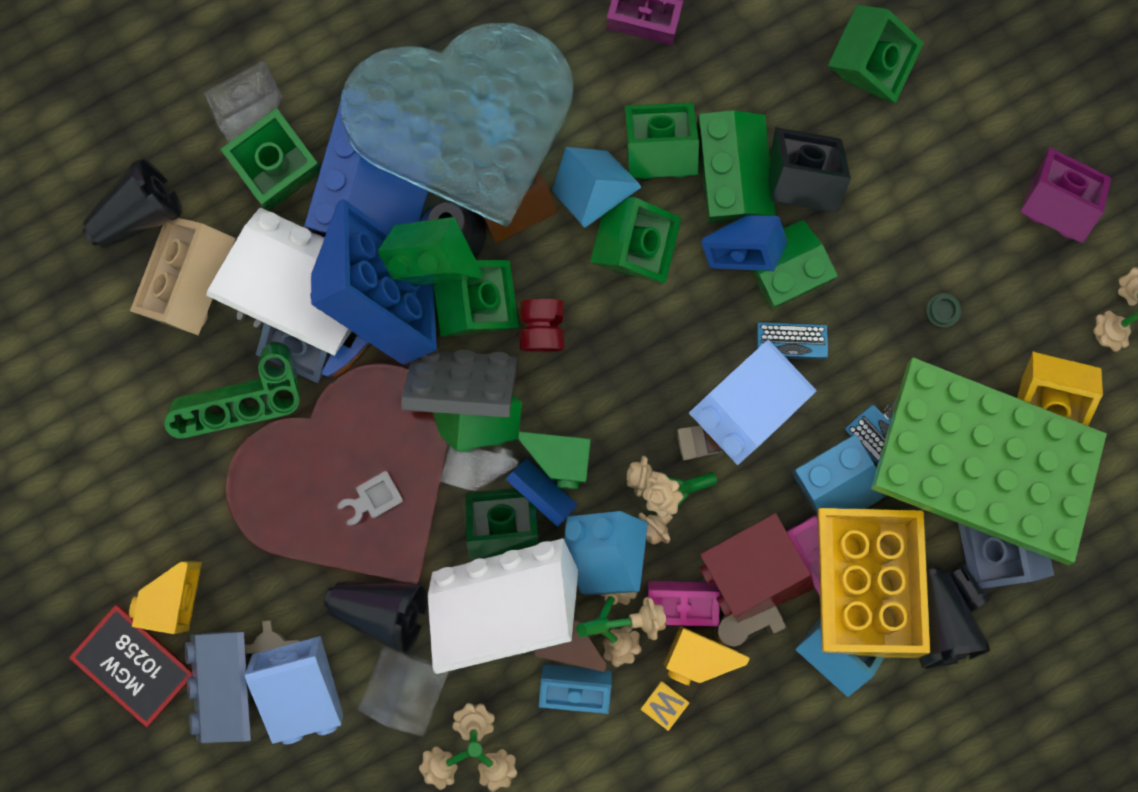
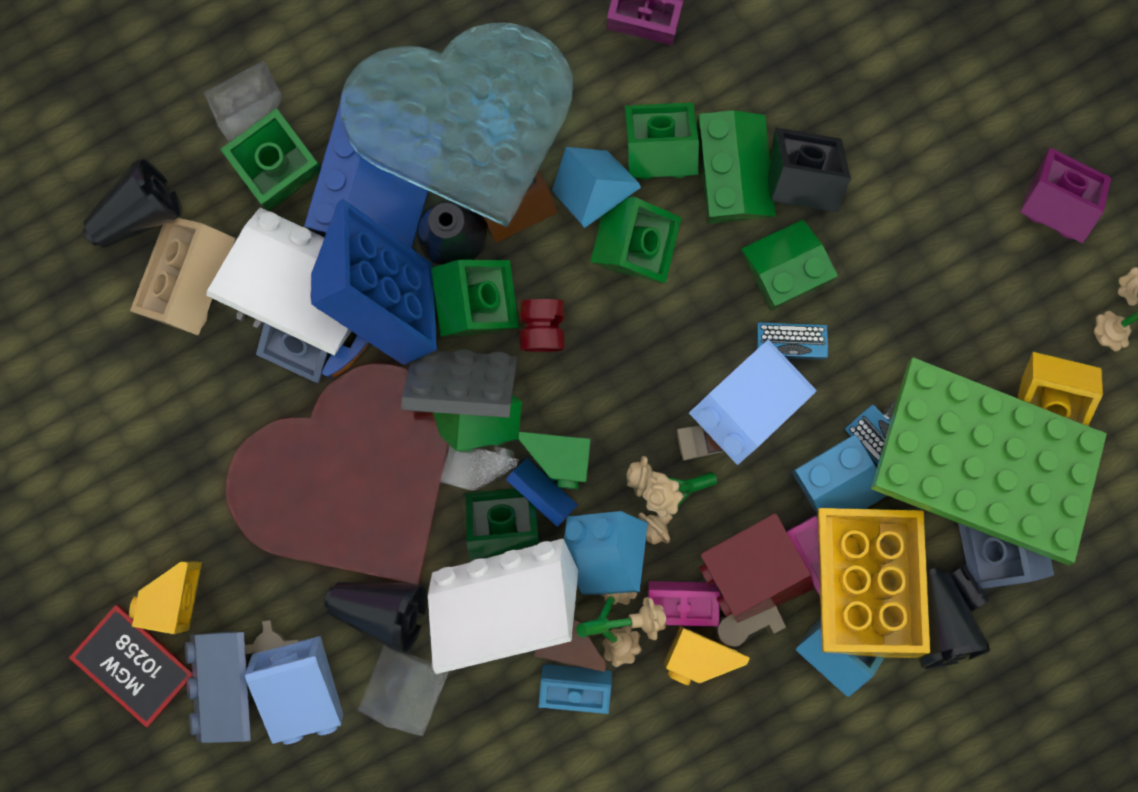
(231, 399): green beam -> none
(376, 497): light grey plate -> none
(429, 253): green slope -> none
(472, 724): tan plant -> none
(664, 705): yellow tile -> none
(746, 244): blue slope -> none
(876, 52): green slope -> none
(943, 310): dark green plate -> none

